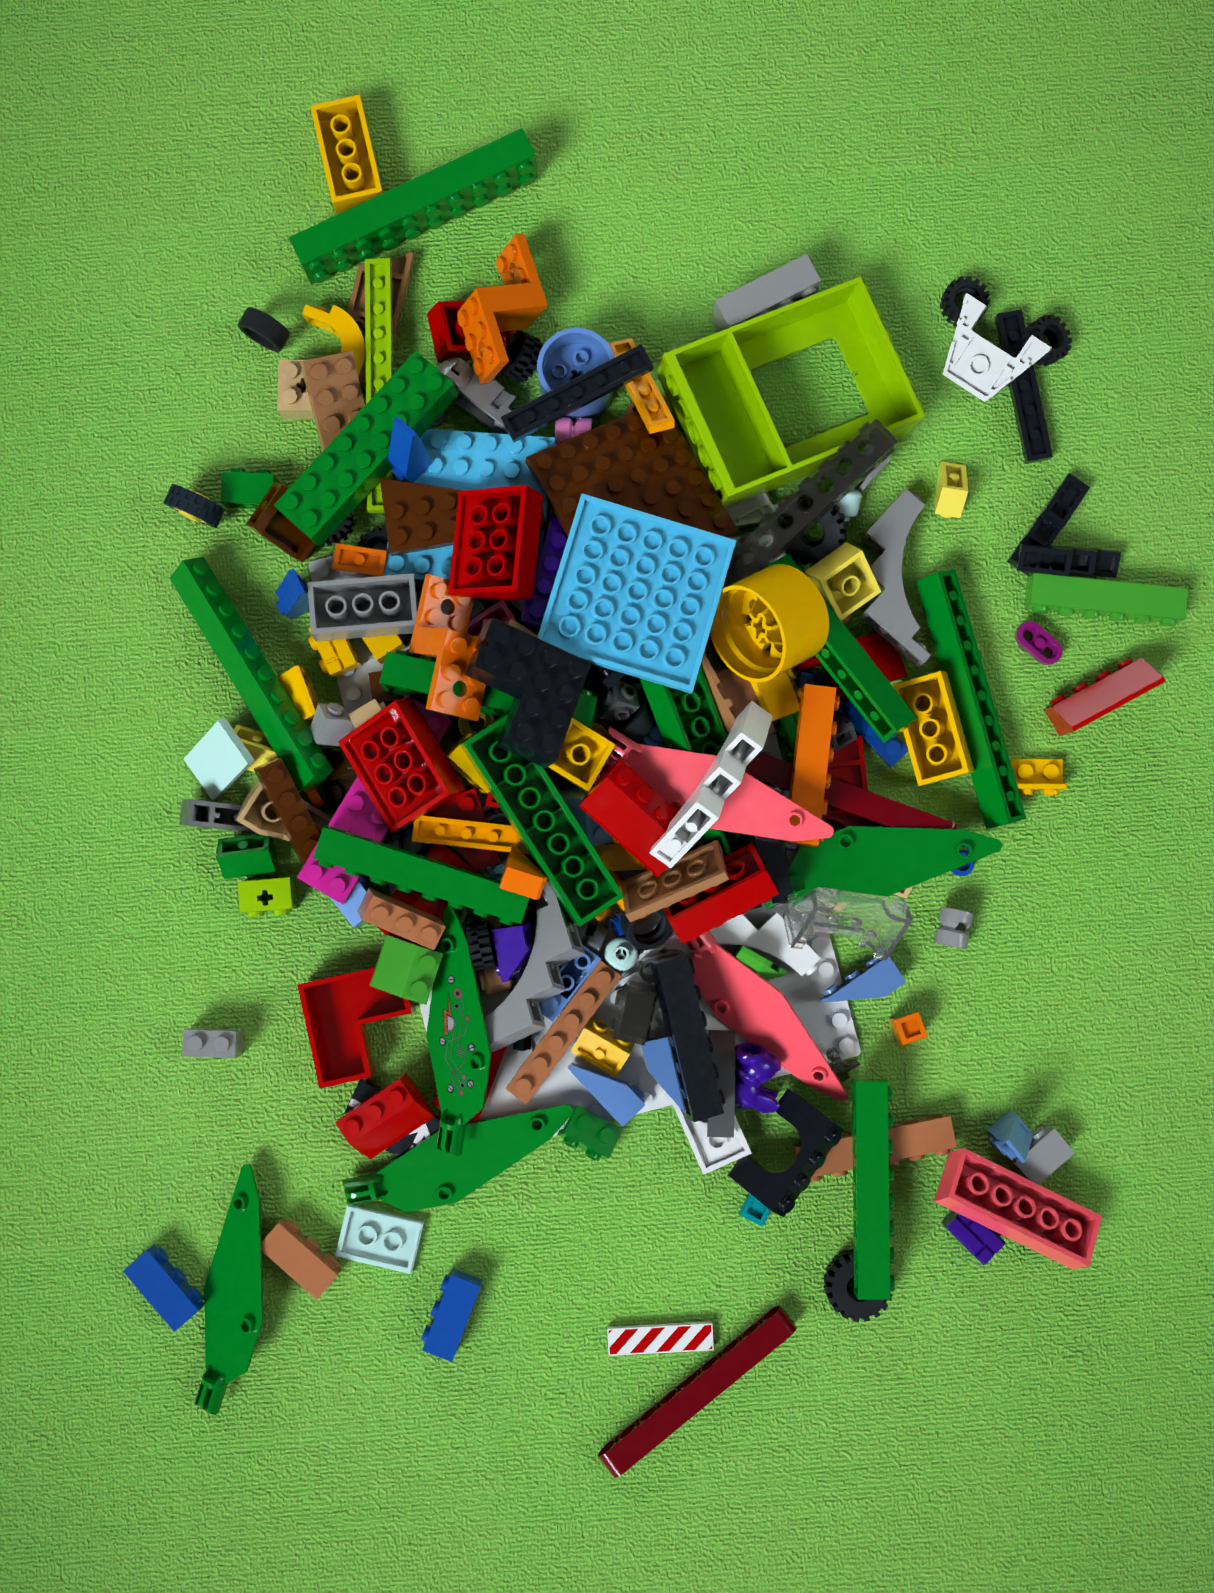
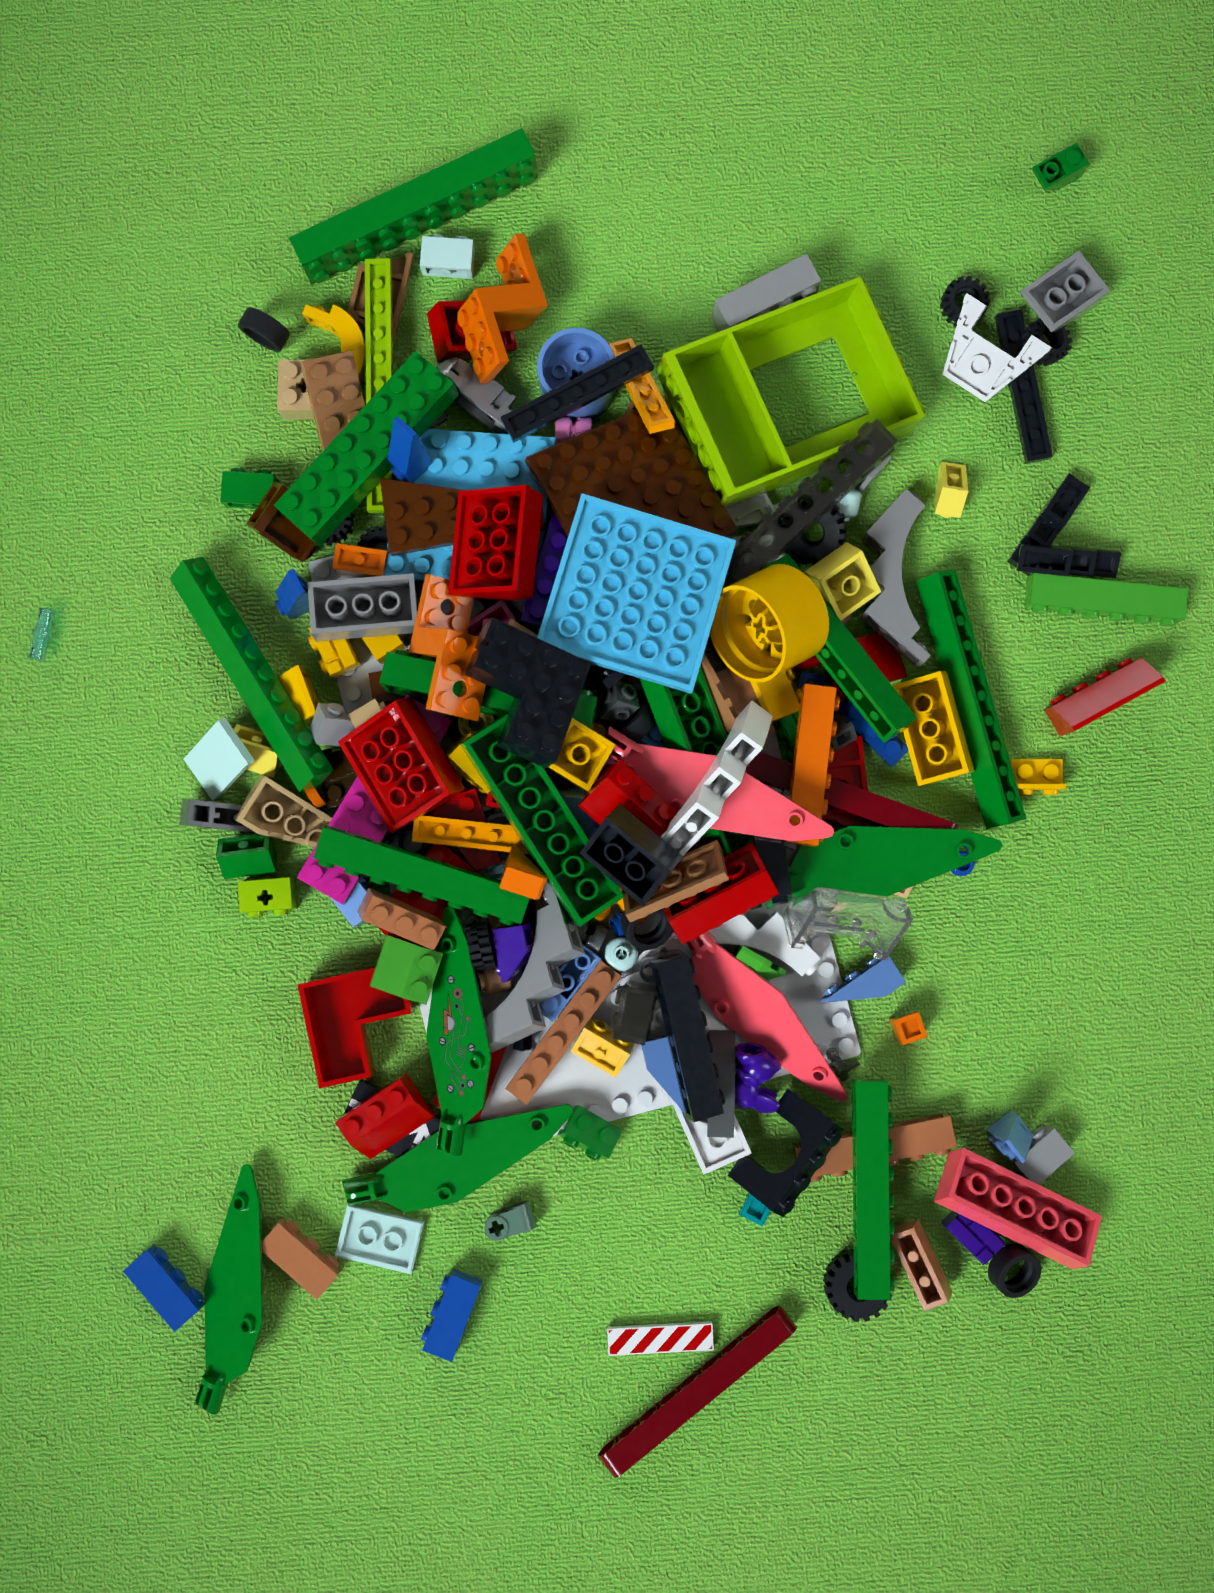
(41, 634): none -> clear light blue pin
(194, 505): black wheel -> none
(212, 1042): light grey brick -> none
(288, 807): reddish brown brick -> none
(346, 152): yellow brick -> none
(447, 256): none -> light aqua brick
(515, 1221): none -> sand green piece
(522, 355): black tyre -> none
(613, 1094): medium blue slope -> none
(631, 854): none -> black brick
(921, 1264): none -> nougat brick
(953, 928): light grey wheel -> none
(1004, 1260): none -> black tyre
(1039, 641): magenta plate -> none
(1061, 168): none -> green slope
(1066, 292): none -> light grey slope

